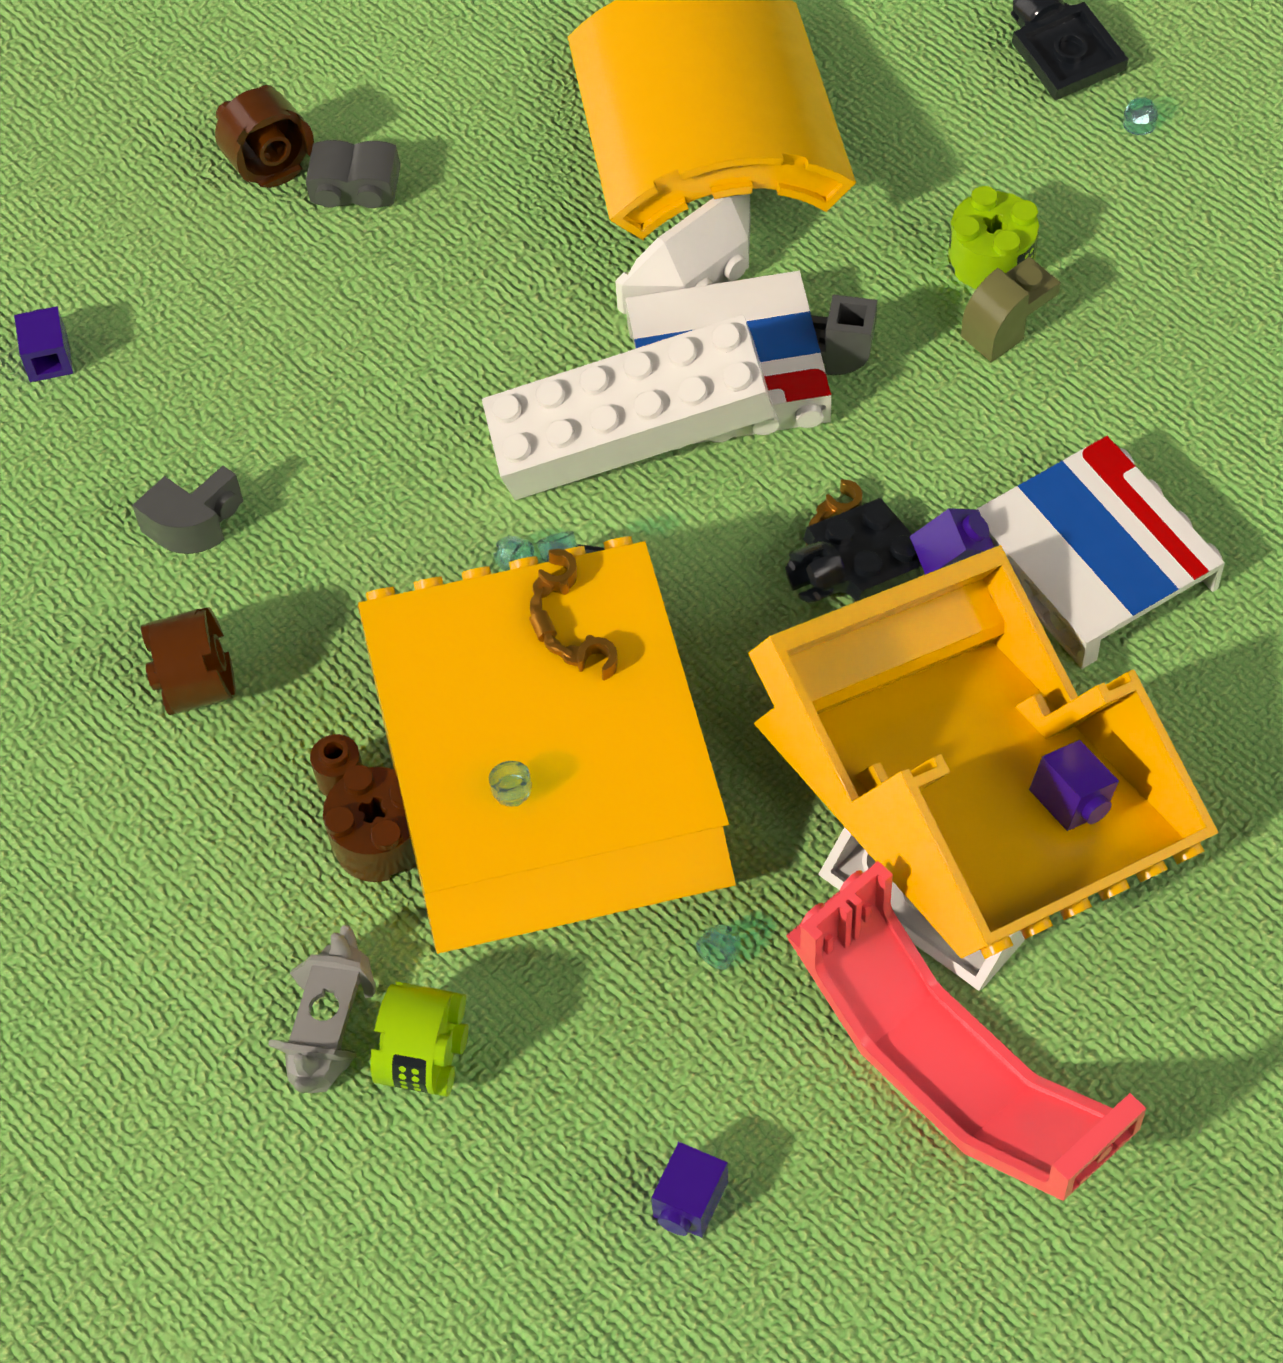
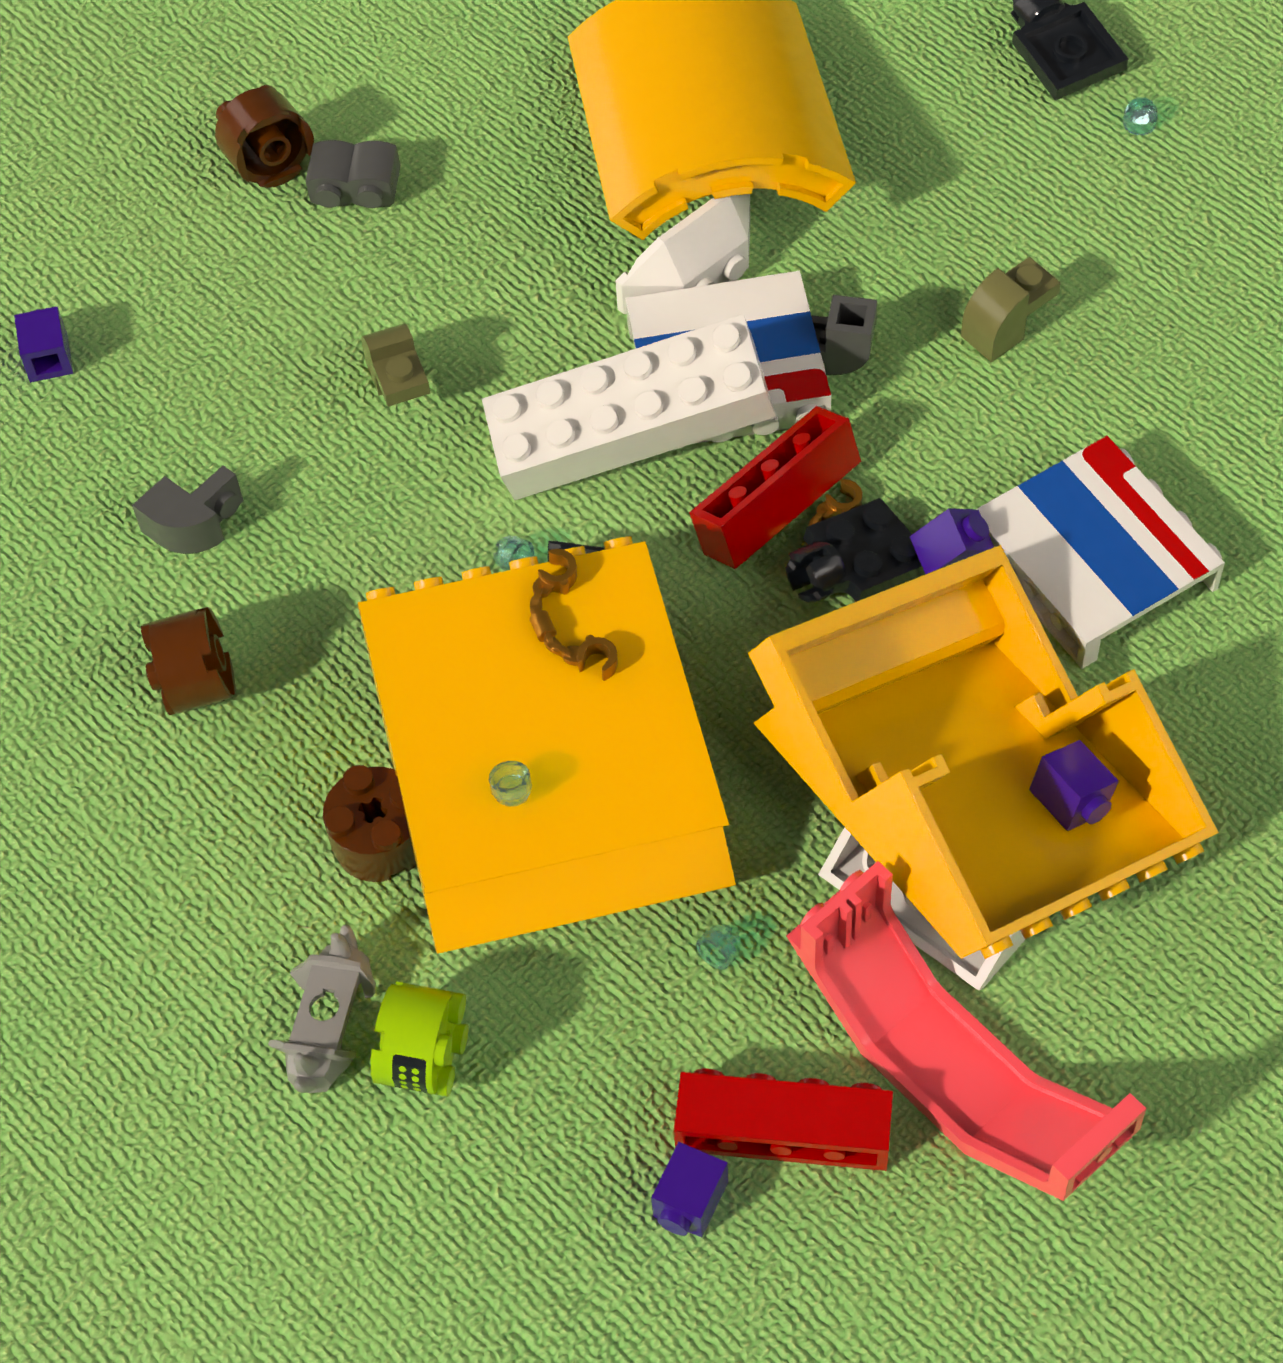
(332, 758): reddish brown brick -> none
(395, 364): none -> olive brick
(556, 541): clear light blue hinge -> none
(775, 487): none -> red brick
(784, 1119): none -> red brick
(991, 233): lime brick -> none

